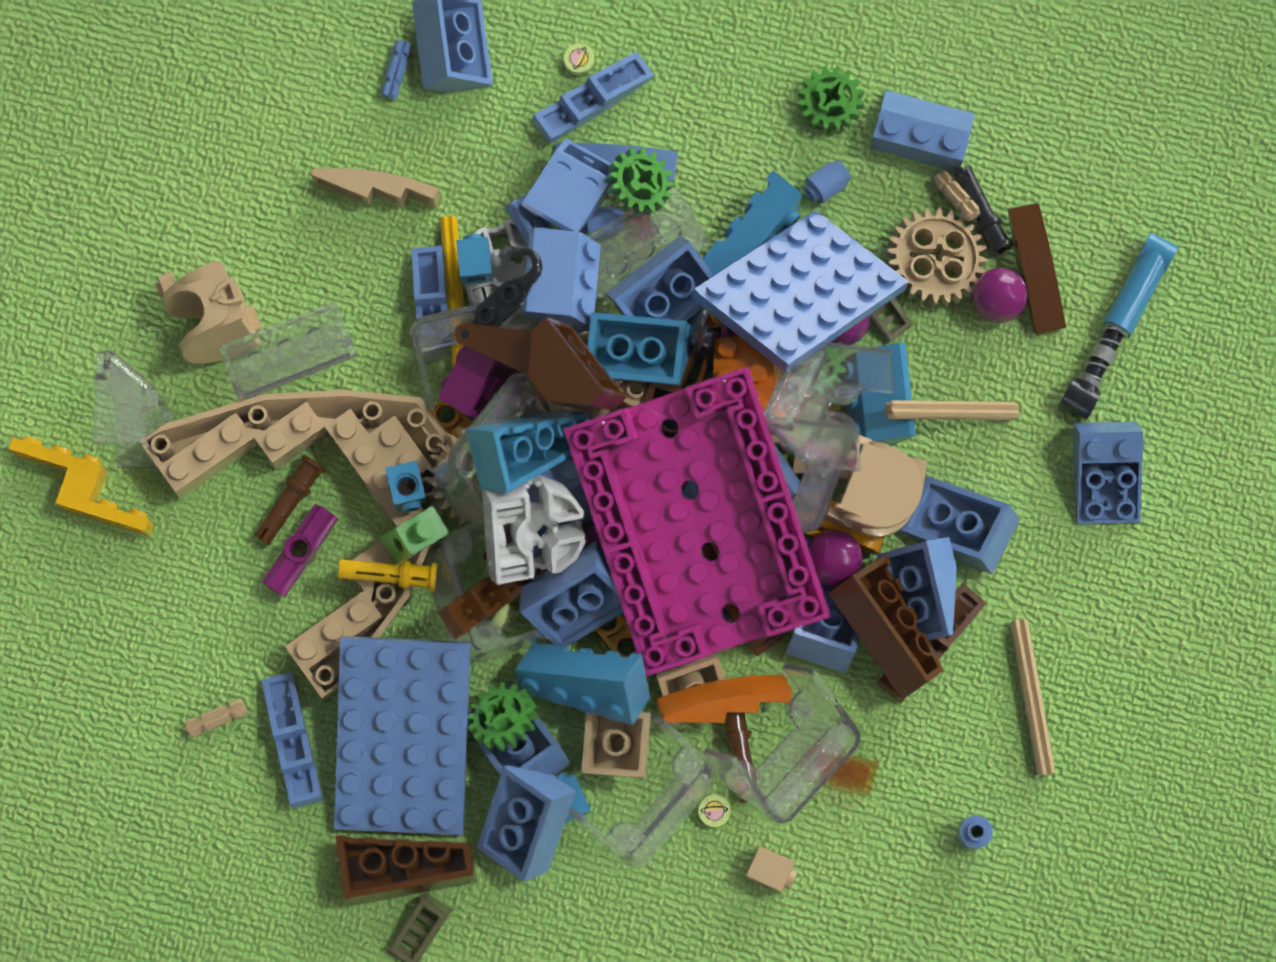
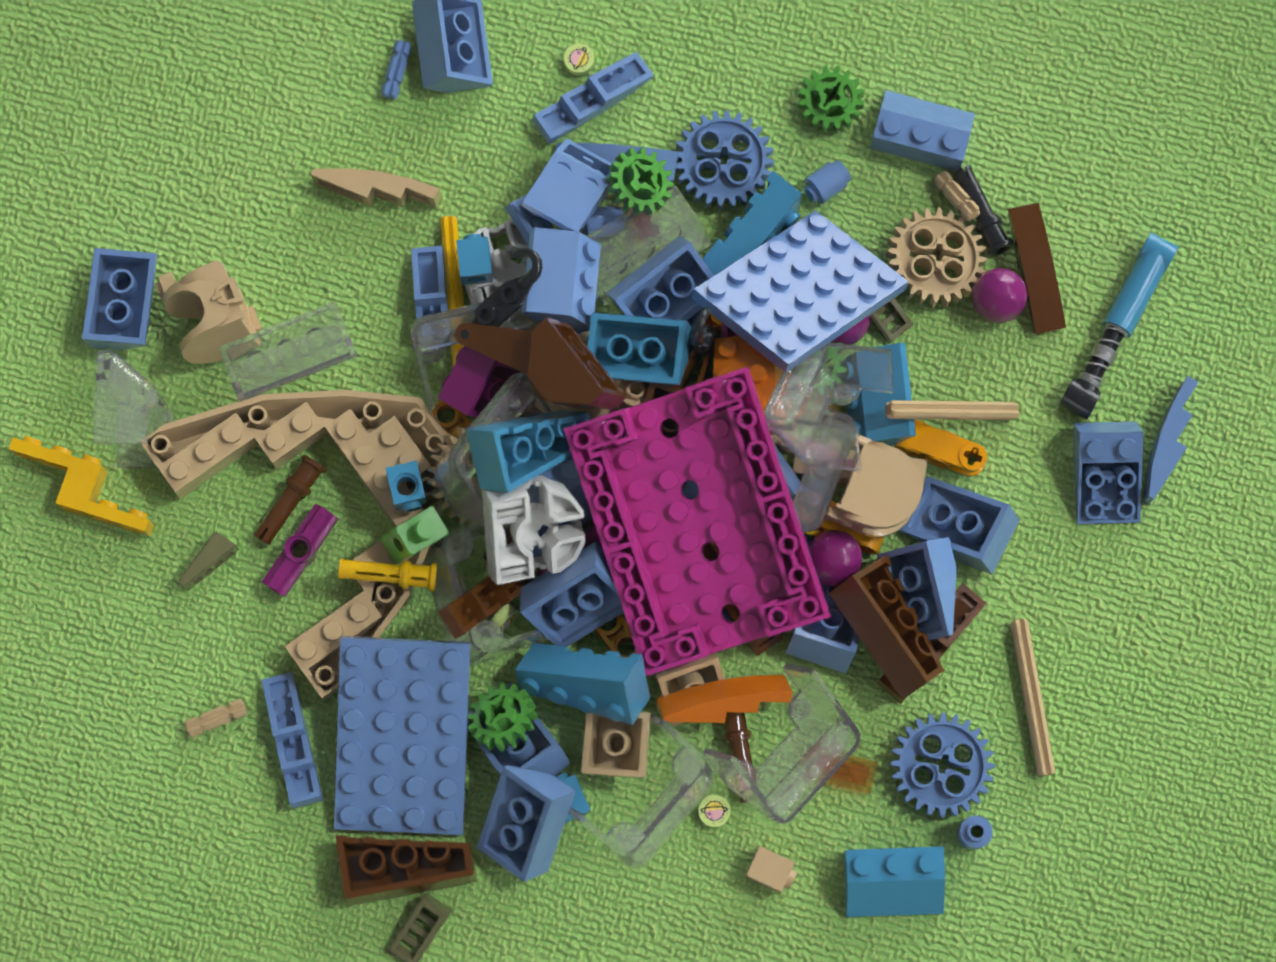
(119, 299): none -> medium blue slope
(211, 556): none -> olive slope
(725, 133): none -> medium blue gear
(894, 881): none -> dark azure slope
(944, 449): none -> light orange piece
(949, 737): none -> medium blue gear
(1166, 449): none -> medium blue slope

